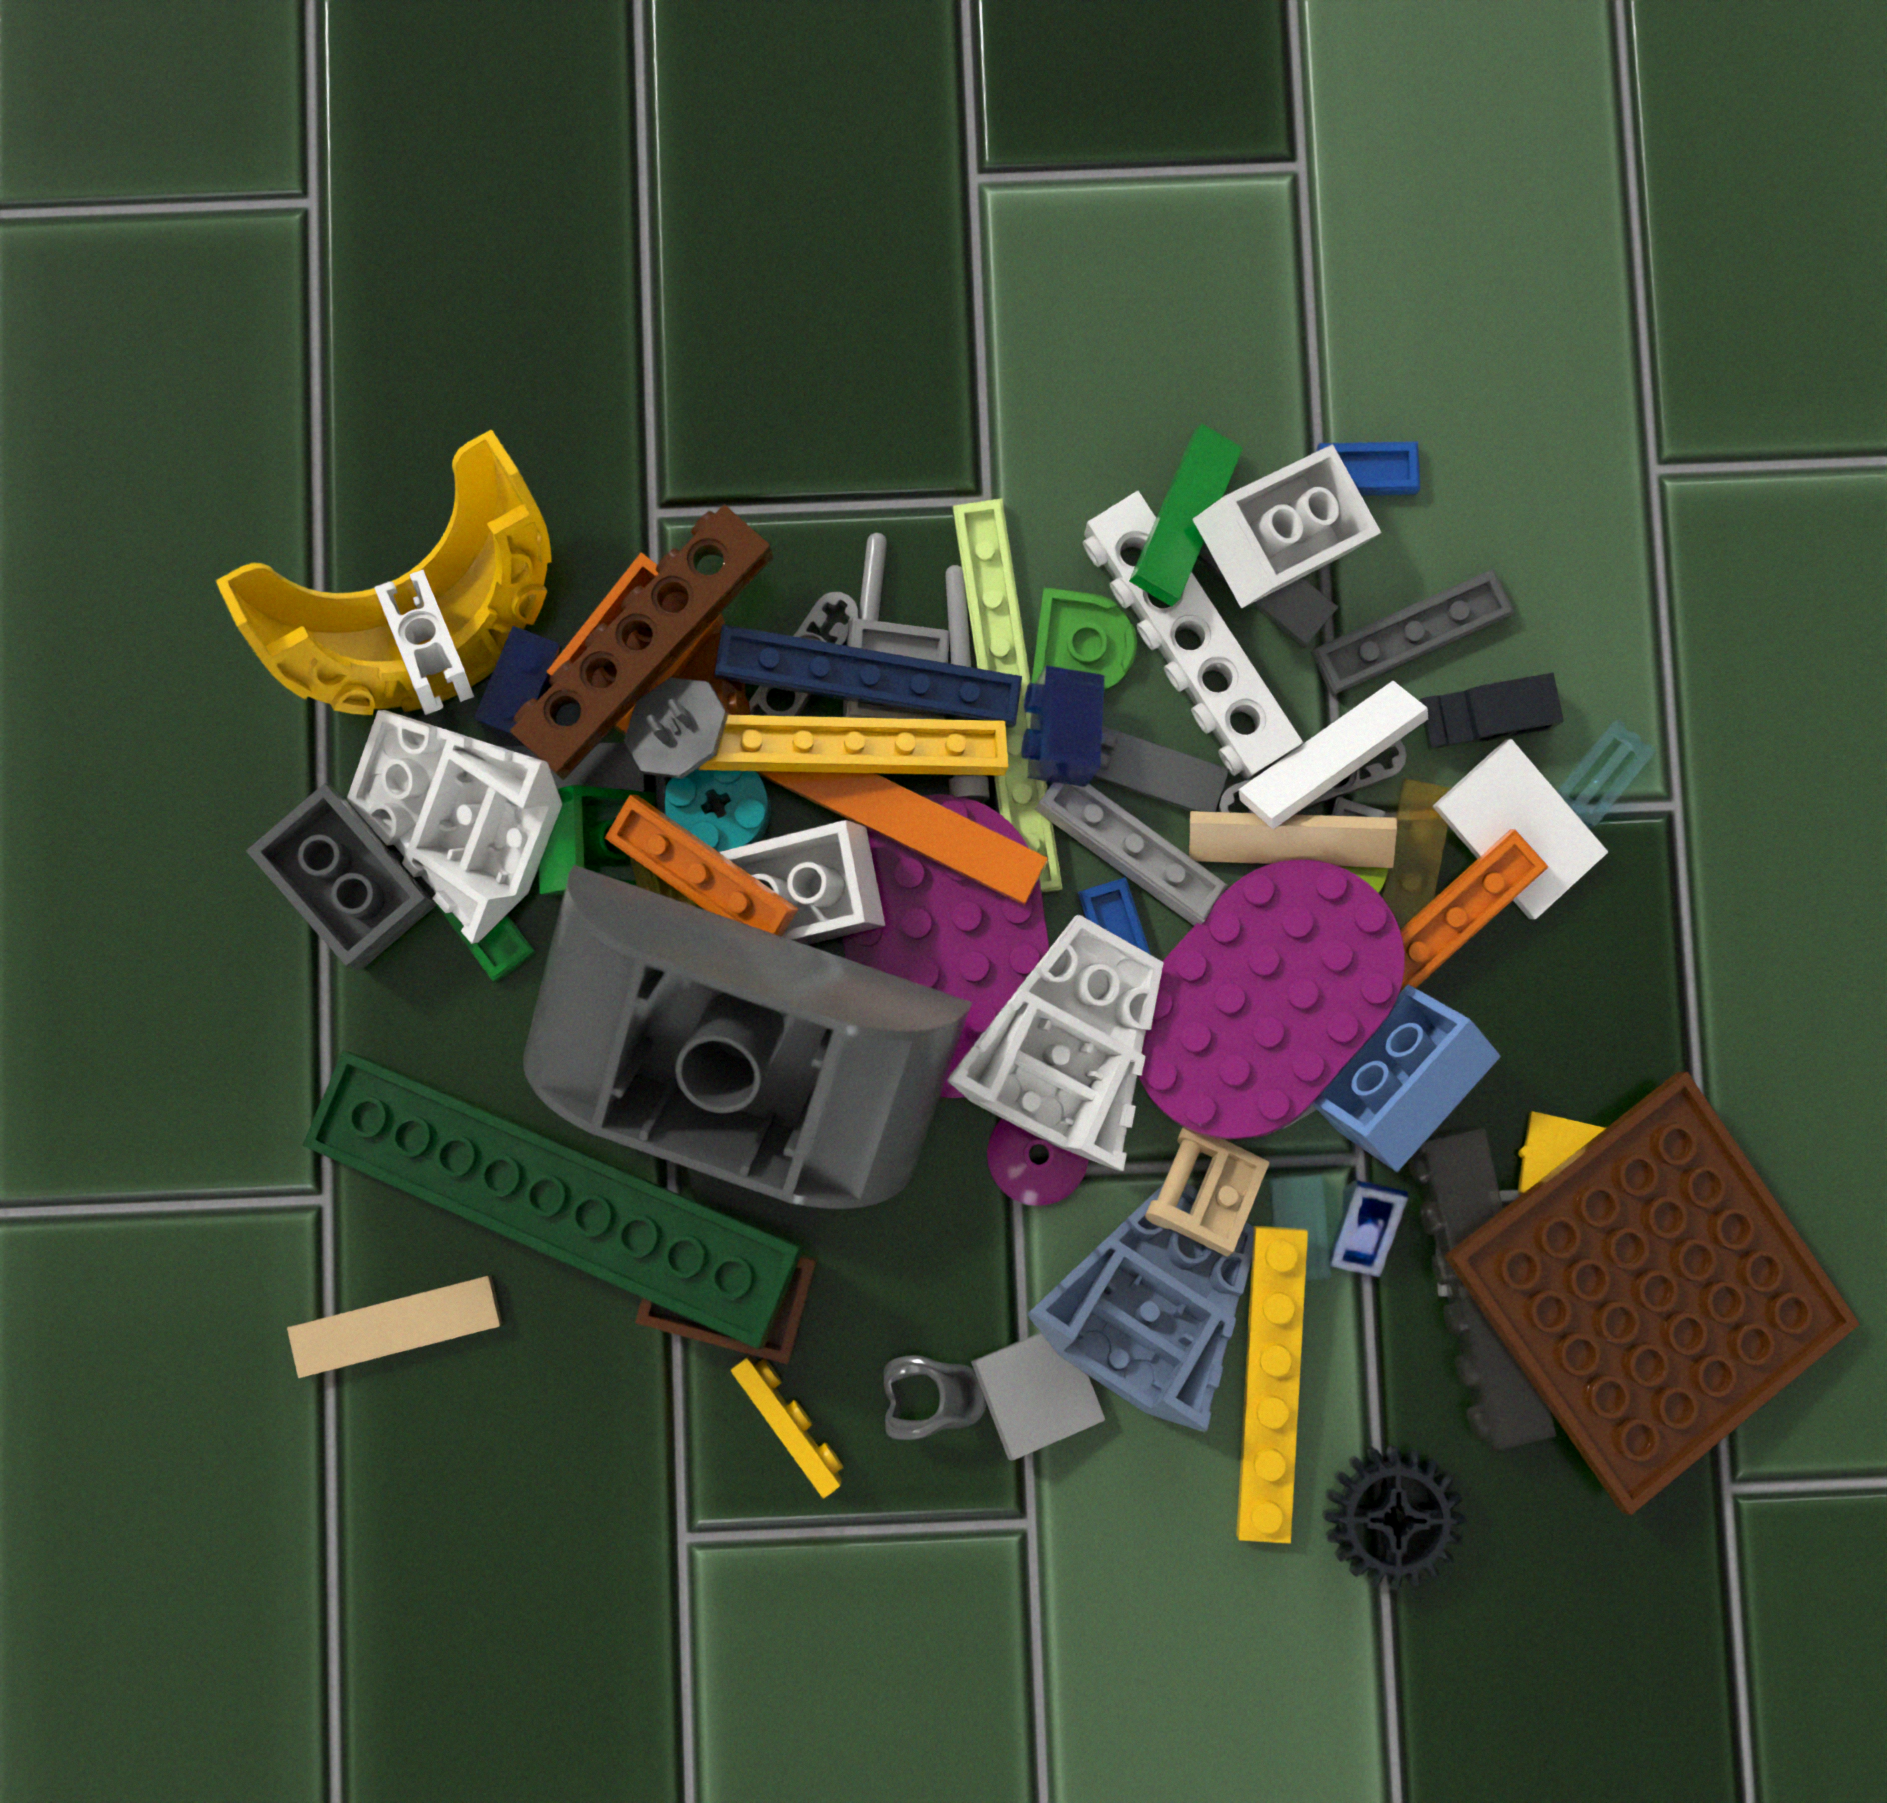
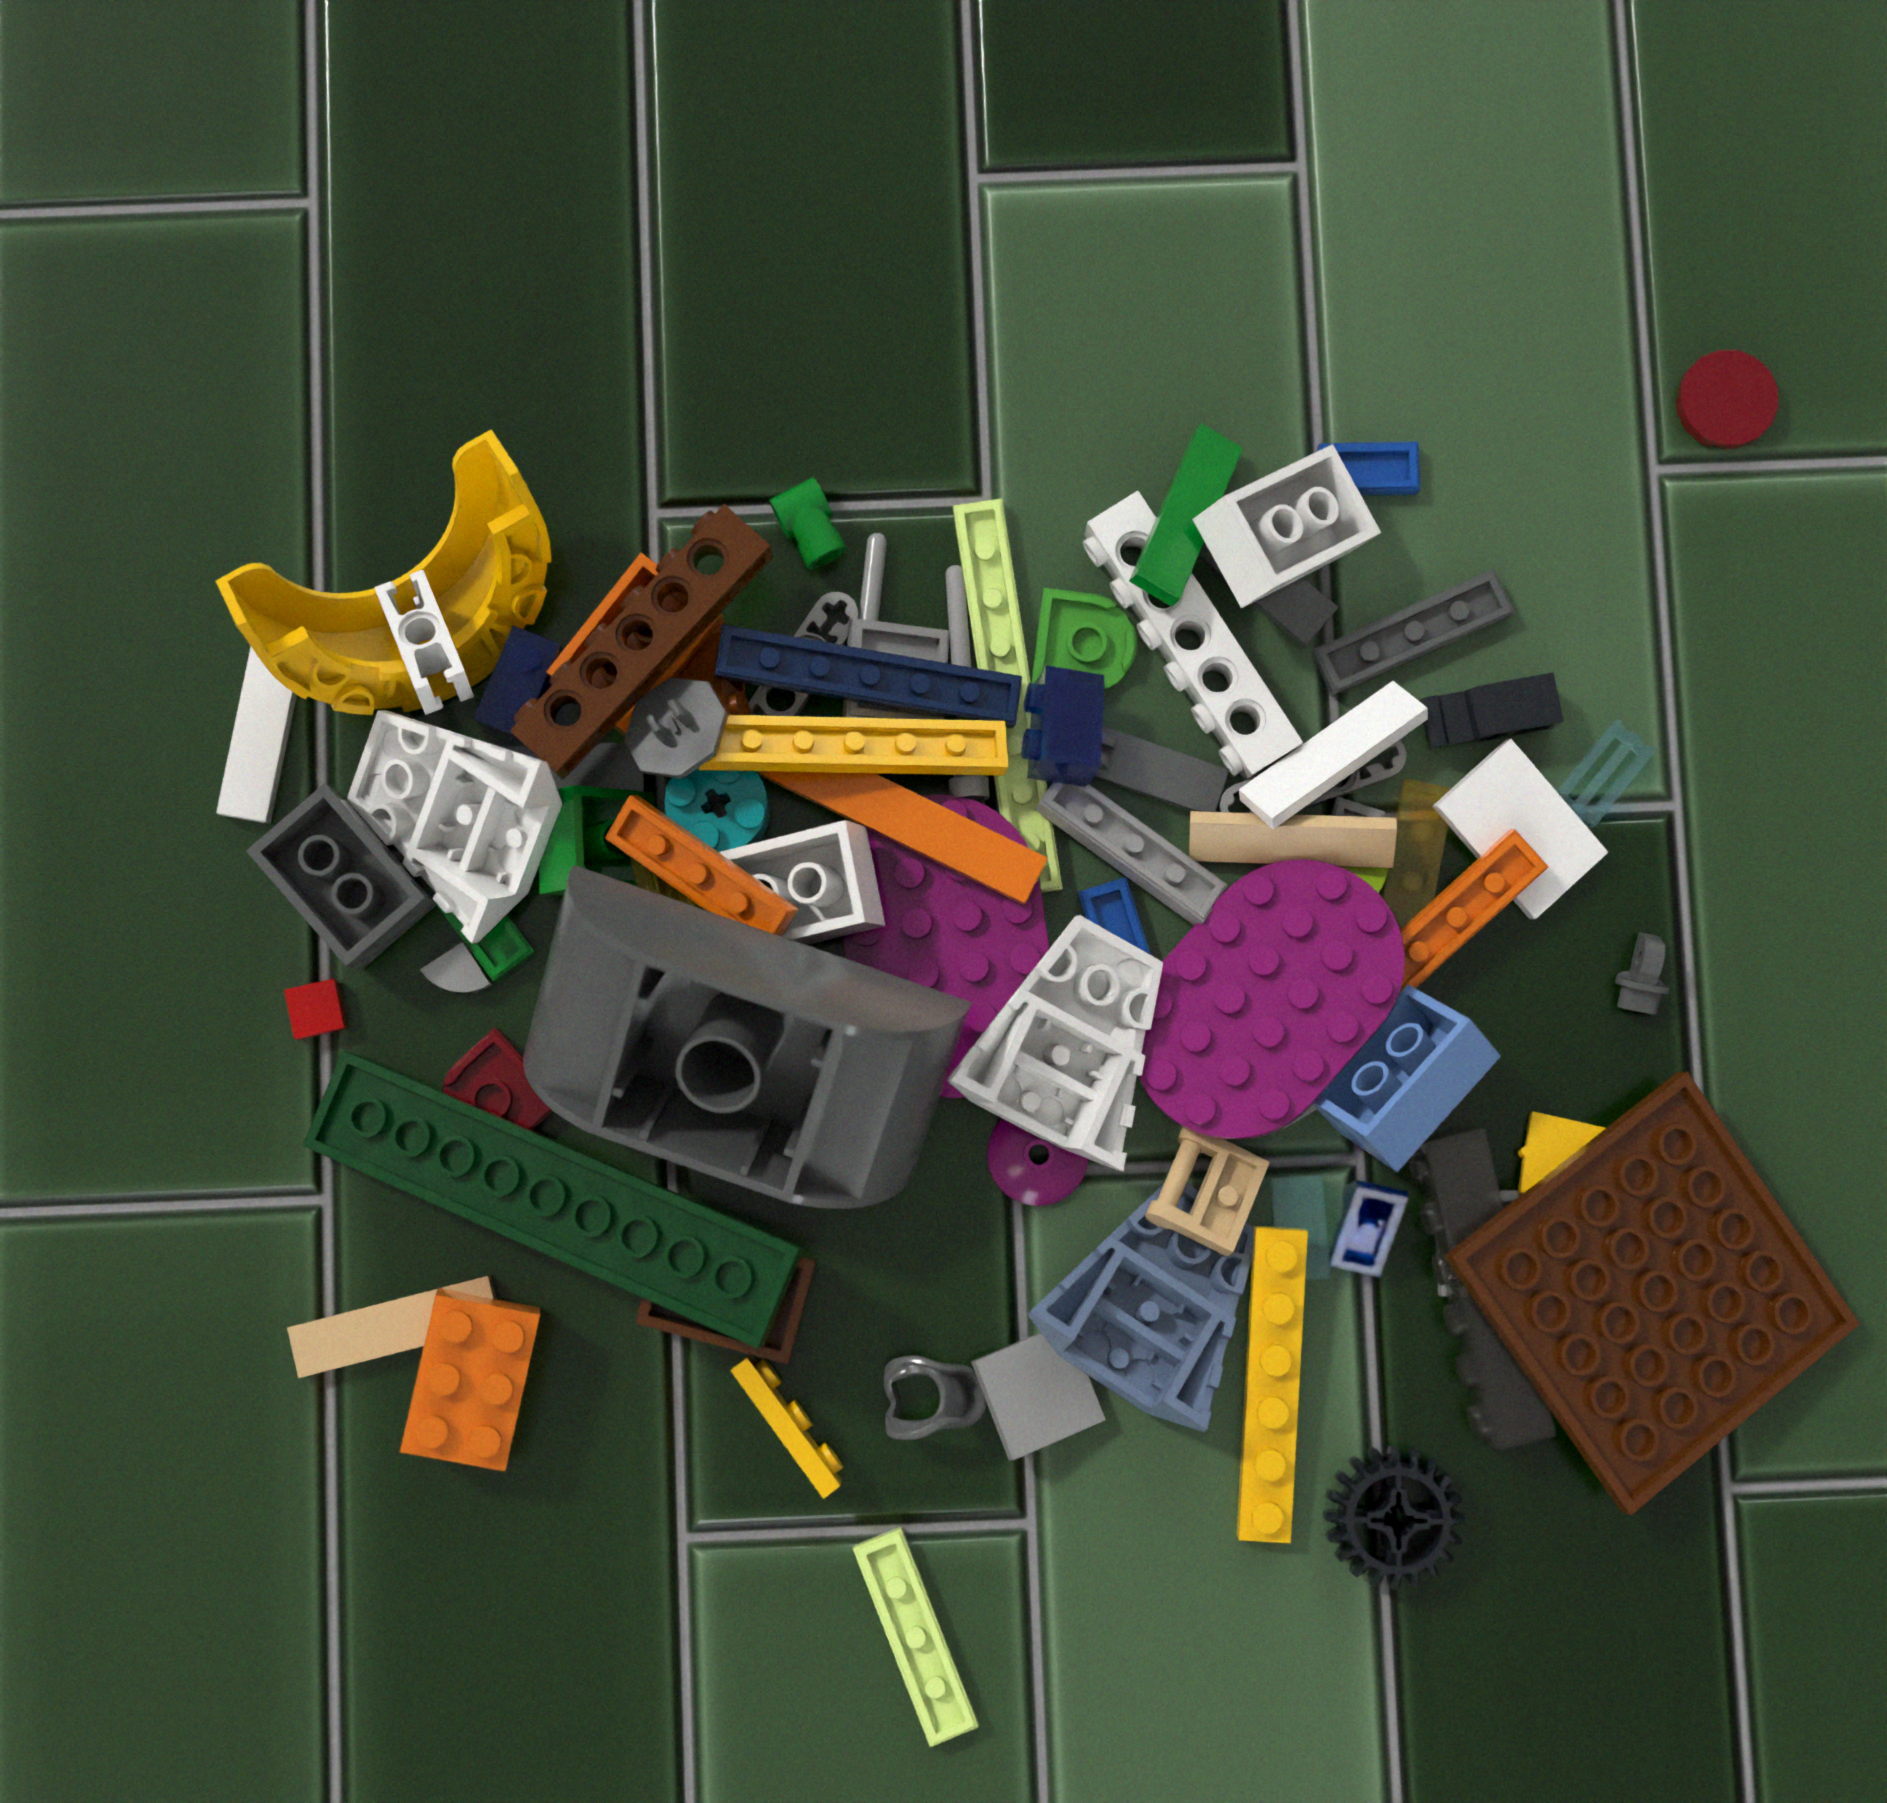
(257, 745): none -> white tile
(316, 1009): none -> red tile
(457, 971): none -> light grey tile
(470, 1379): none -> orange brick
(495, 1080): none -> dark red tile
(806, 517): none -> green piece
(915, 1636): none -> yellowish green tile
(1640, 986): none -> dark grey piece
(1727, 399): none -> dark red tile

